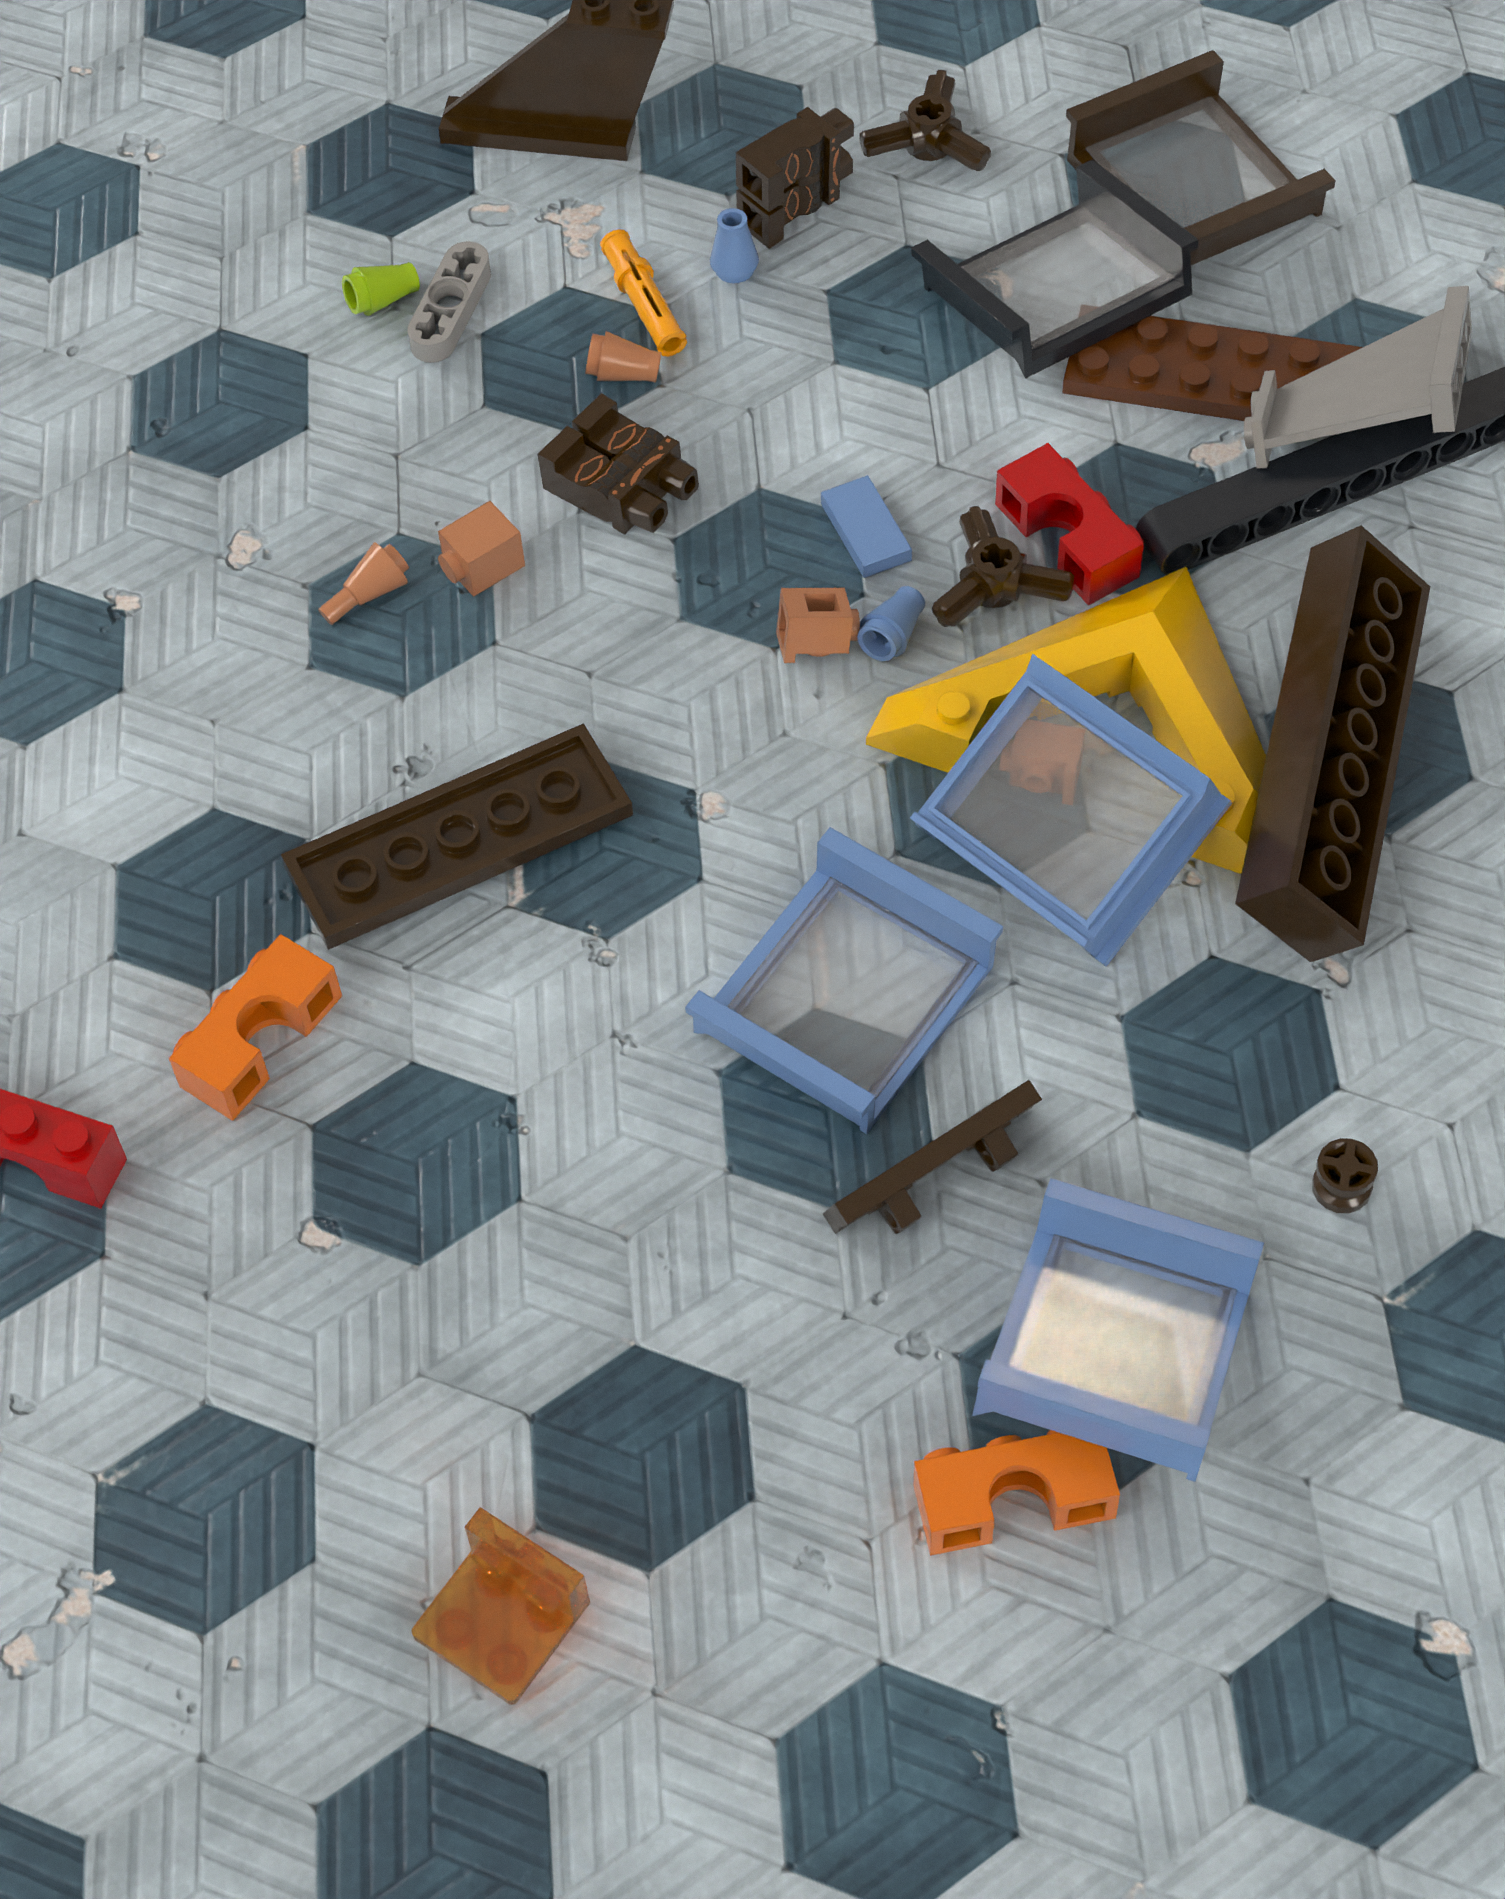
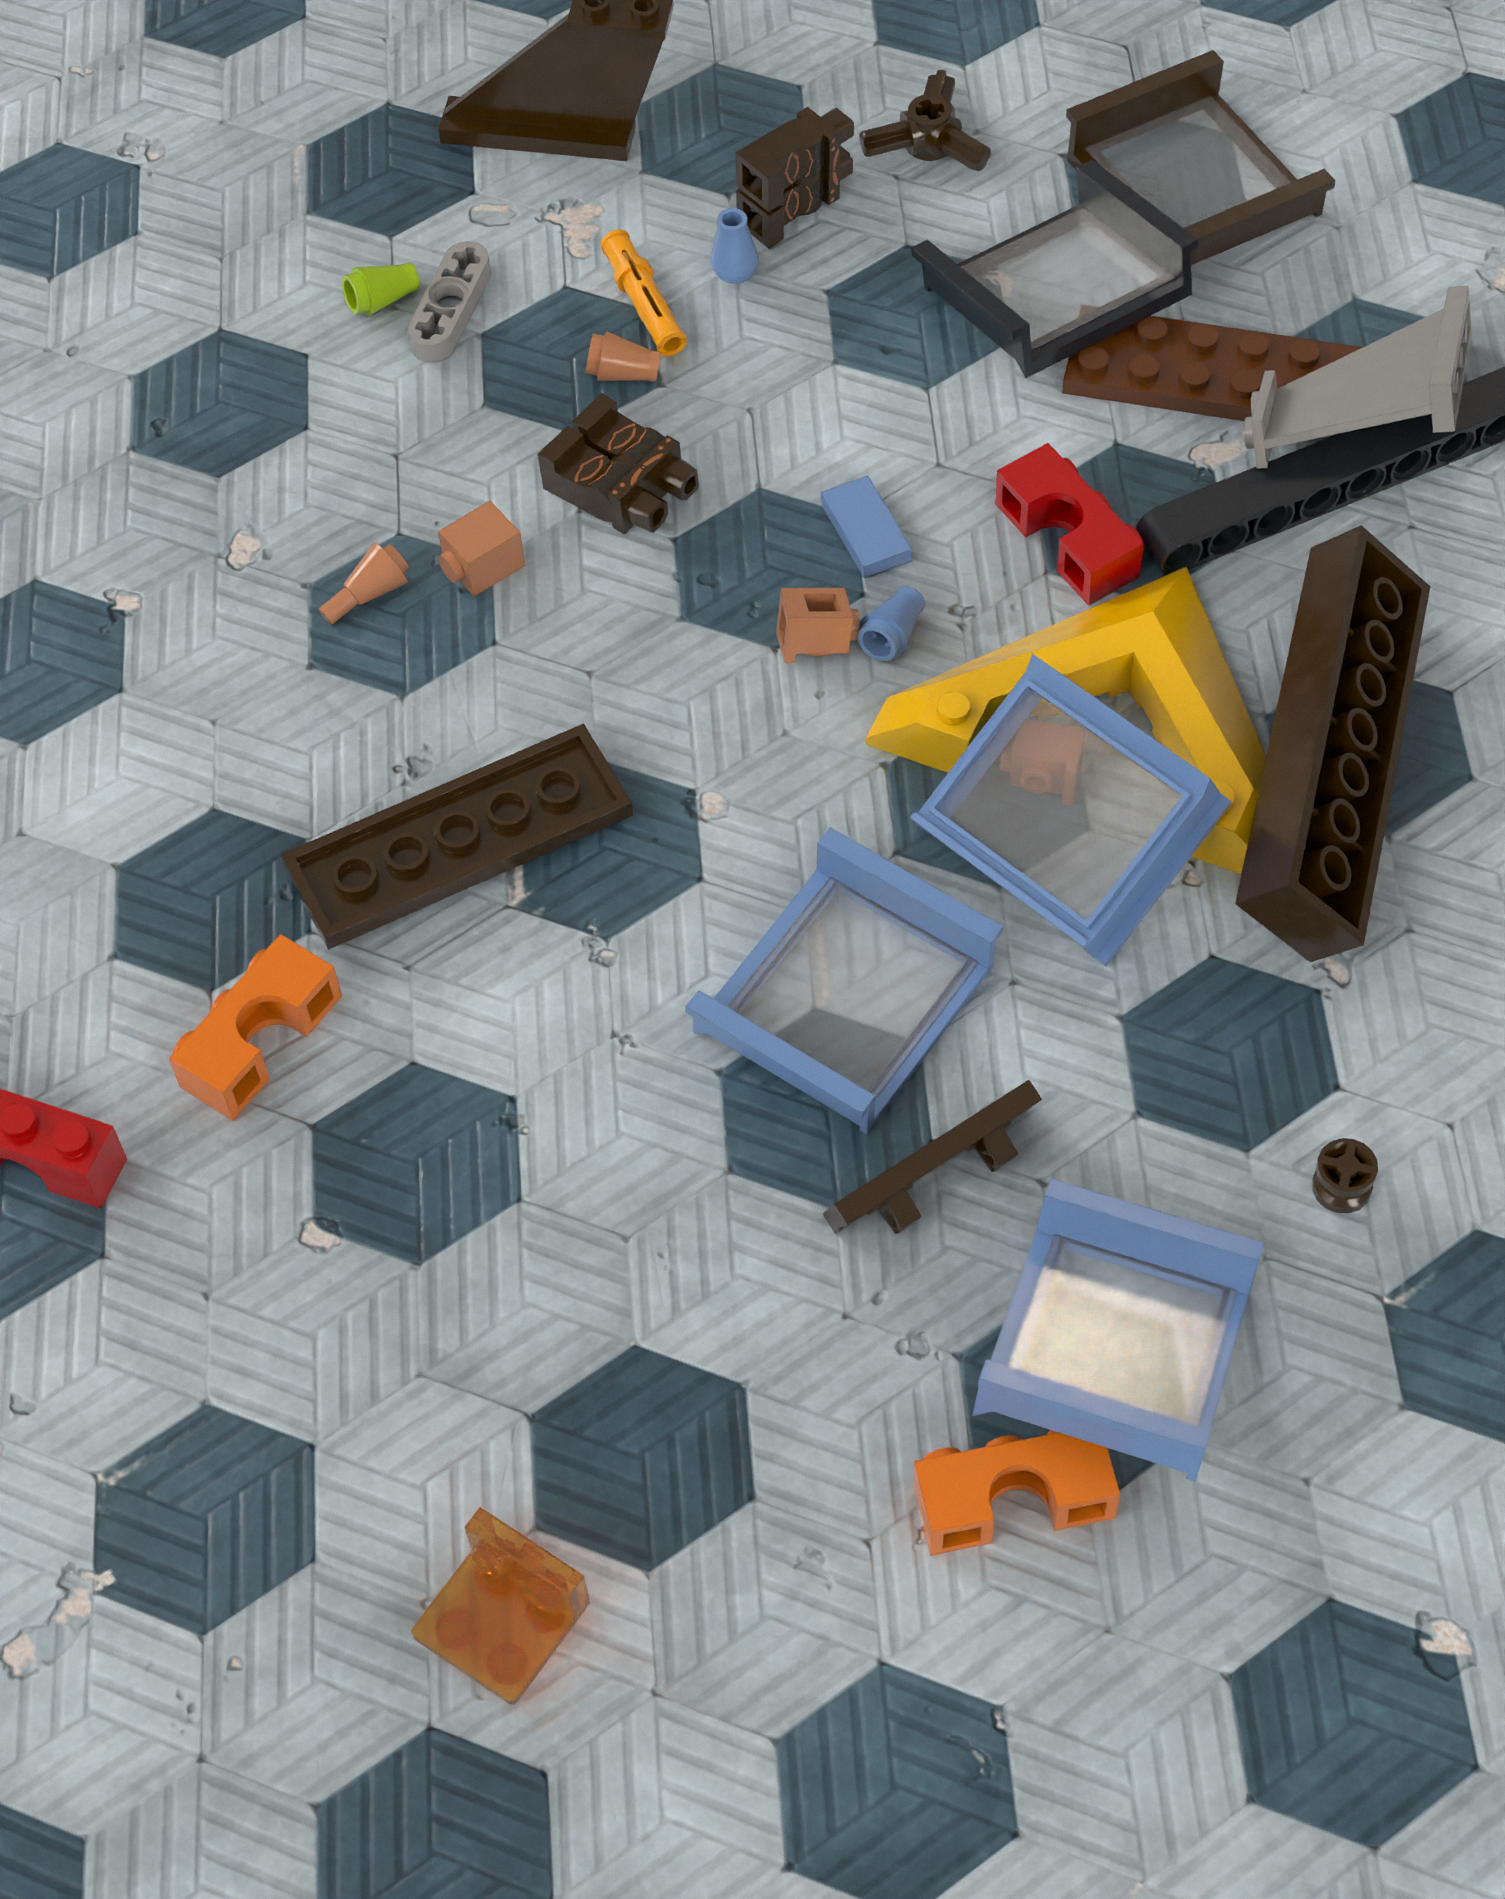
(995, 573): dark brown bush -> none

